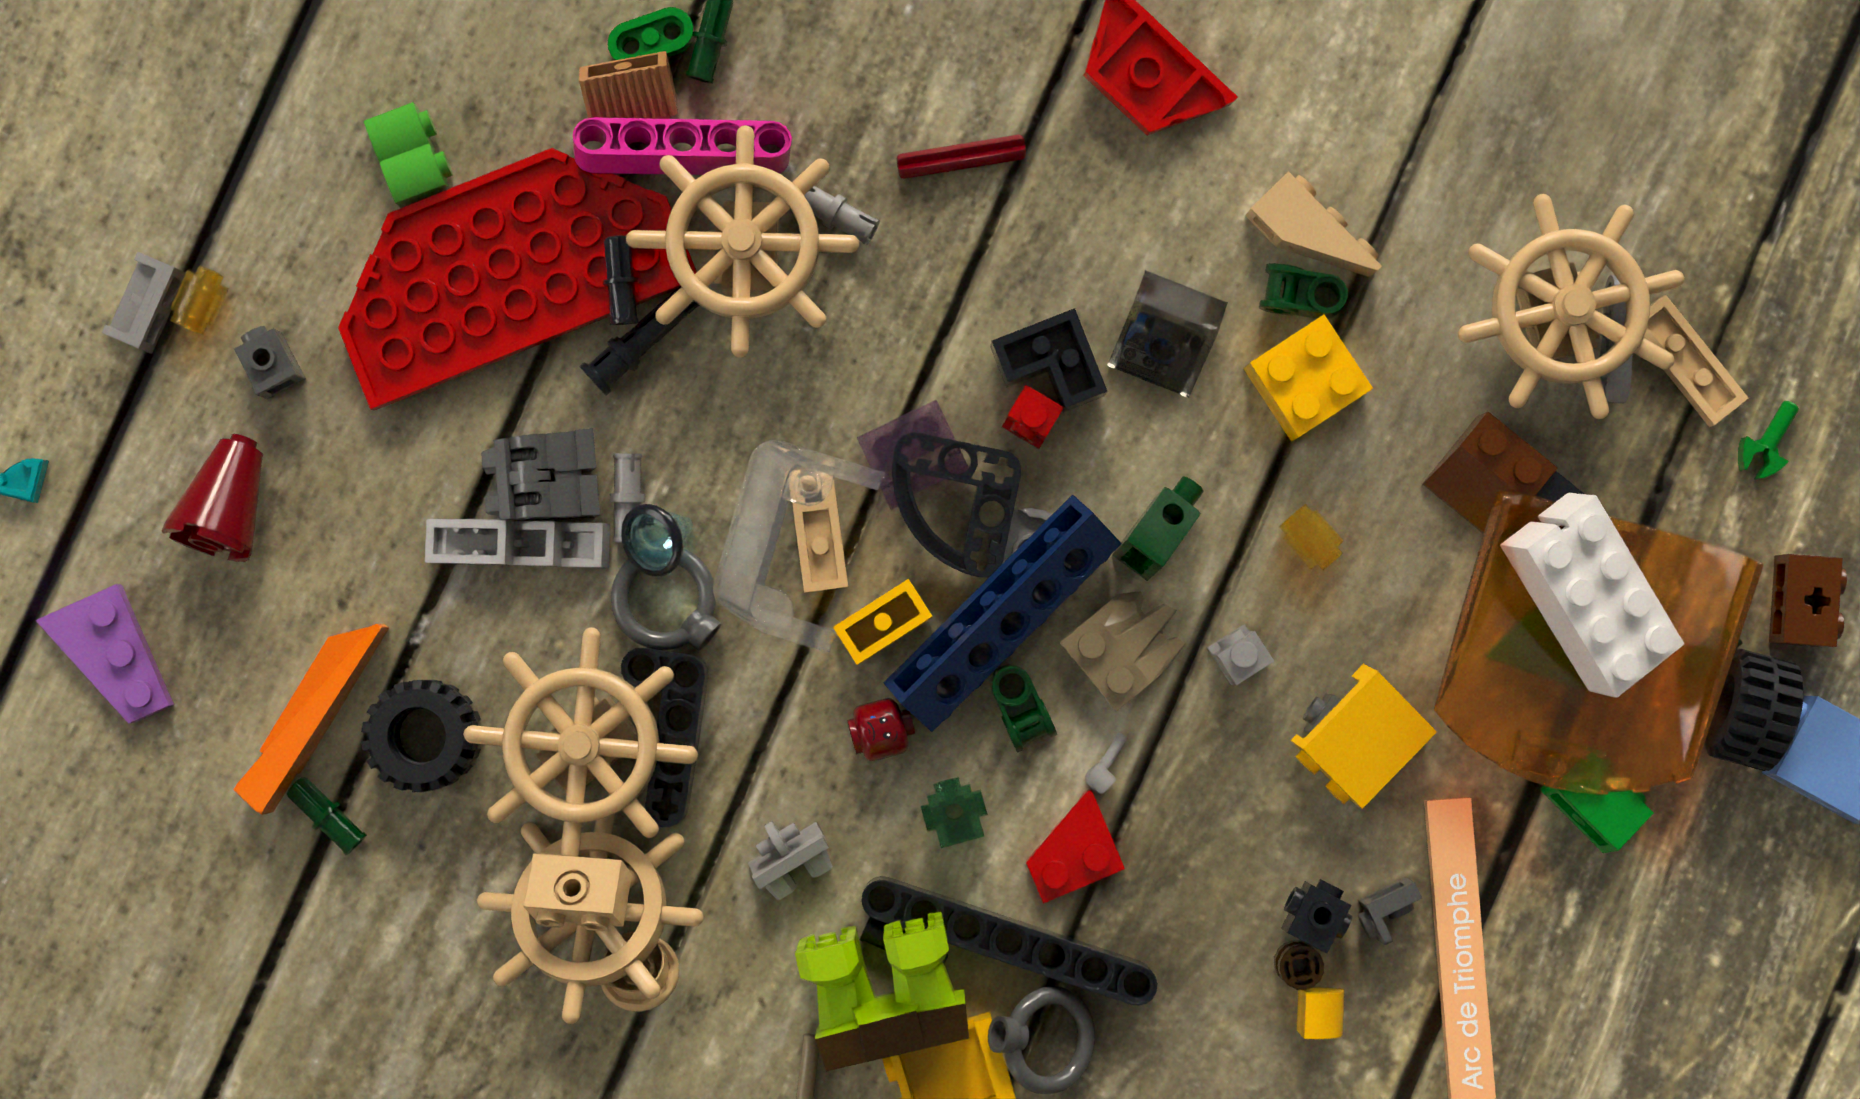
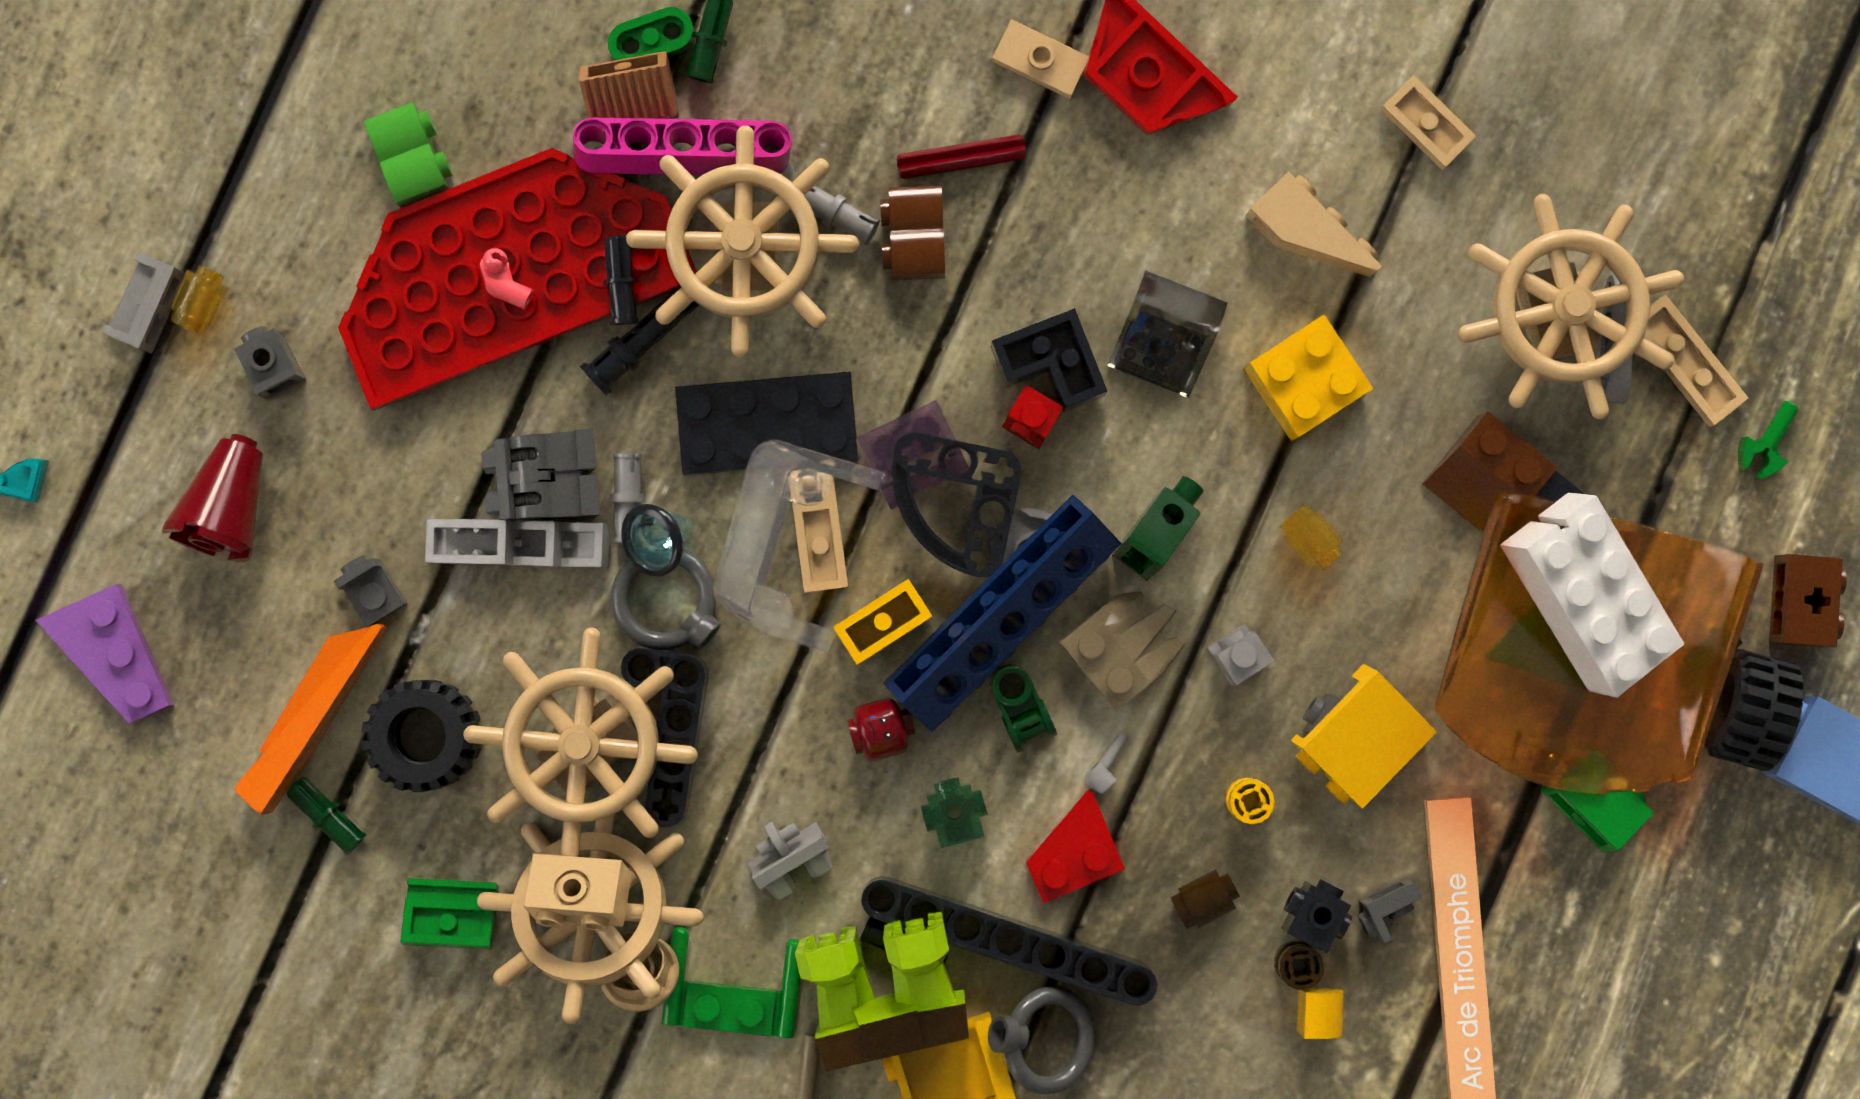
(370, 589): none -> dark grey bracket
(447, 914): none -> green plate
(499, 280): none -> coral arm
(730, 419): none -> black plate
(733, 1006): none -> green plate
(915, 233): none -> reddish brown brick
(1040, 59): none -> tan plate
(1205, 899): none -> dark brown brick
(1241, 800): none -> yellow wheel
(1299, 292): dark green piece -> none
(1427, 122): none -> tan plate

